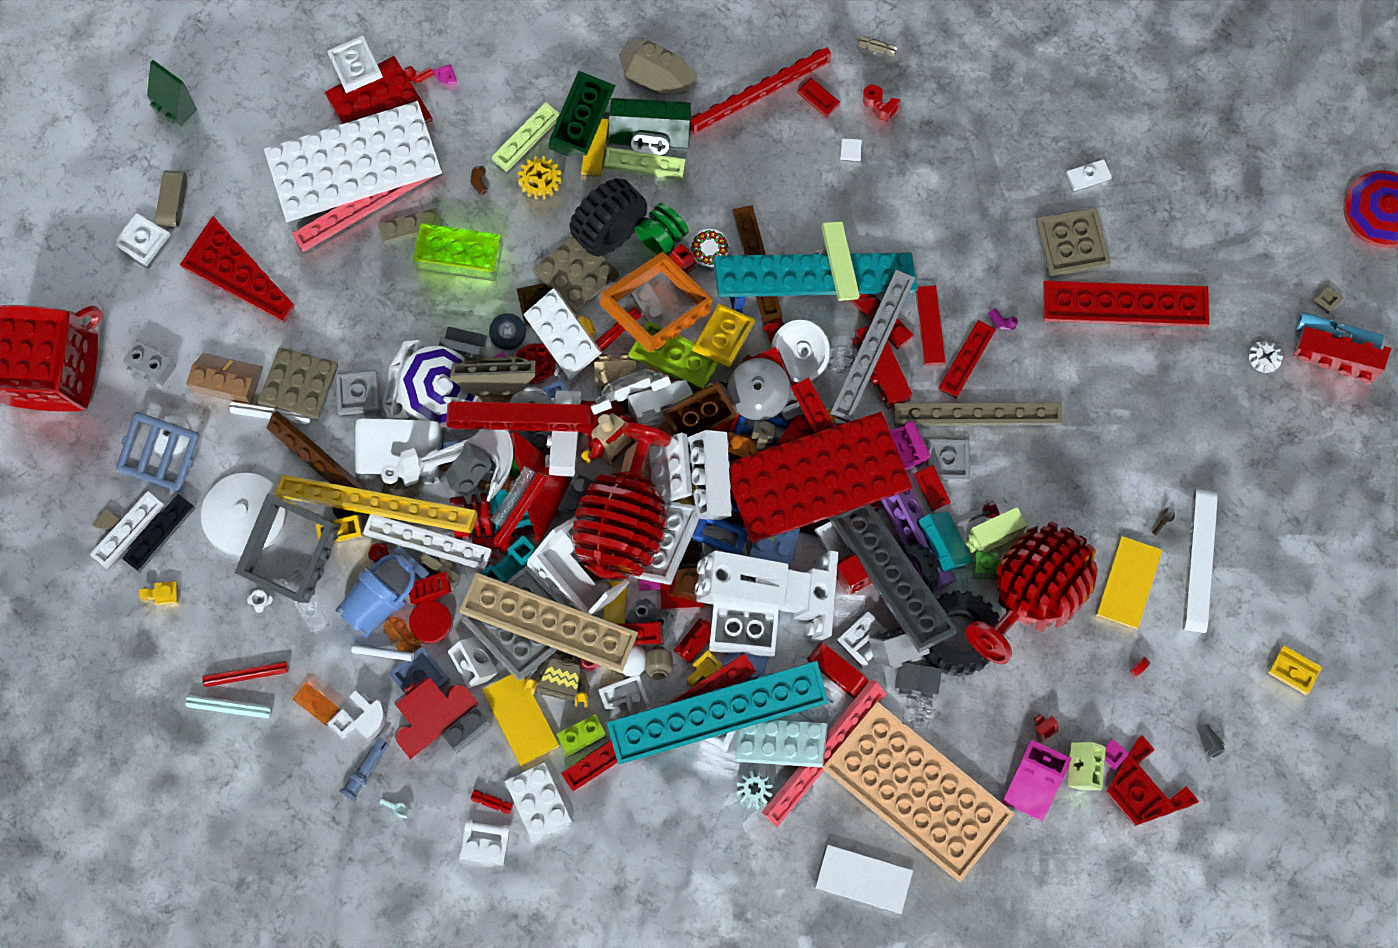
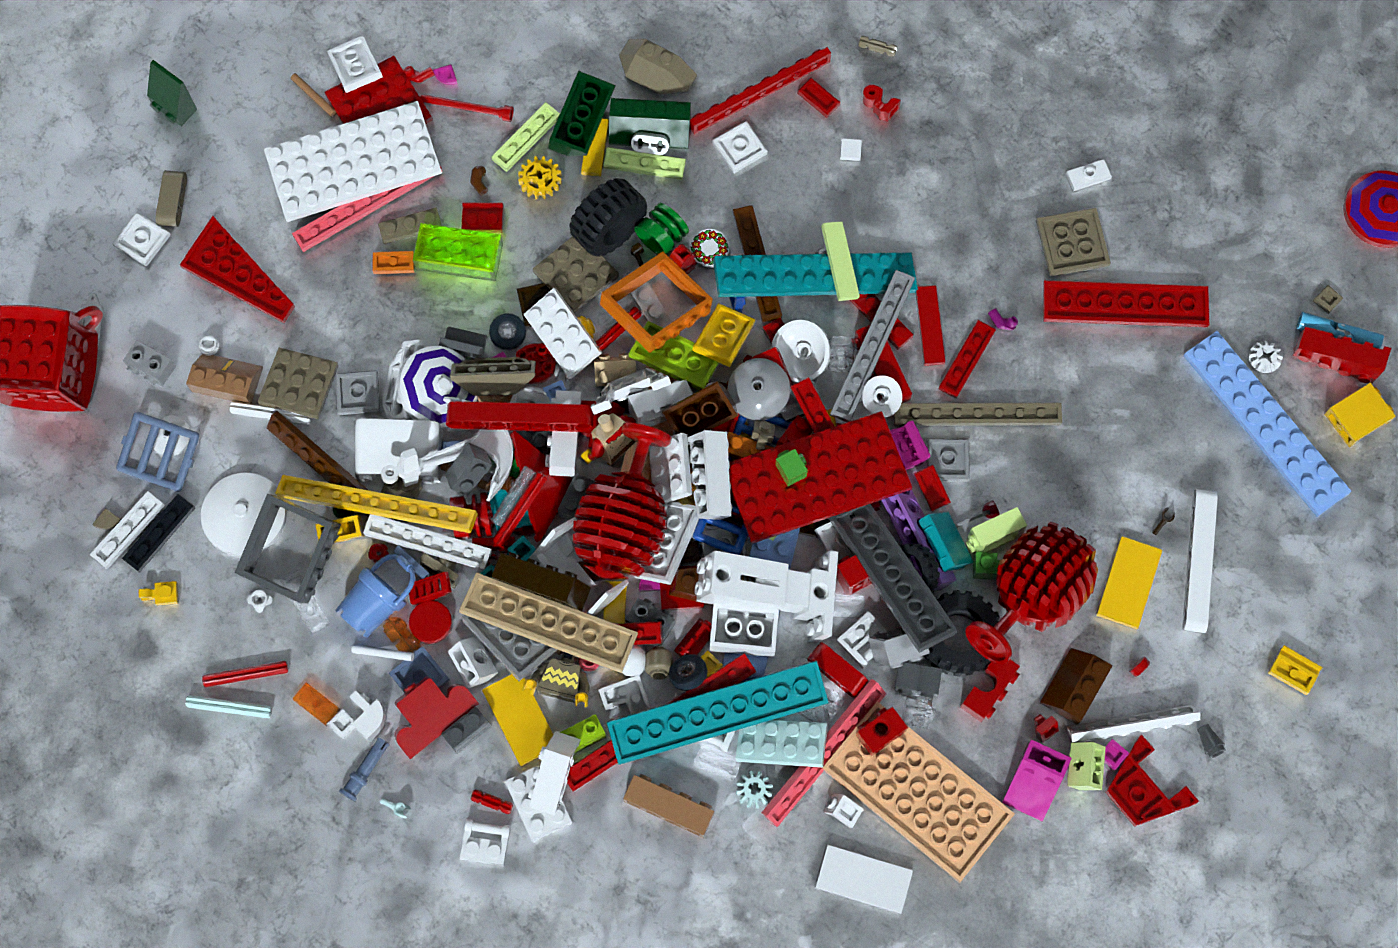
(208, 345): none -> white plate
(313, 95): none -> medium nougat bar
(393, 262): none -> orange plate
(483, 217): none -> red plate
(505, 113): none -> red piece
(541, 581): none -> dark brown wedge
(553, 773): none -> white wedge
(636, 250): none -> dark brown hand
(668, 805): none -> medium nougat brick
(679, 672): none -> black bush
(739, 147): none -> white tile
(791, 466): none -> bright green brick
(843, 809): none -> white bracket
(873, 741): none -> red brick
(890, 393): none -> white dish
(981, 703): none -> red arch
(1076, 685): none -> reddish brown slope
(1140, 722): none -> white plate
(1267, 423): none -> light blue plate
(1360, 414): none -> yellow panel

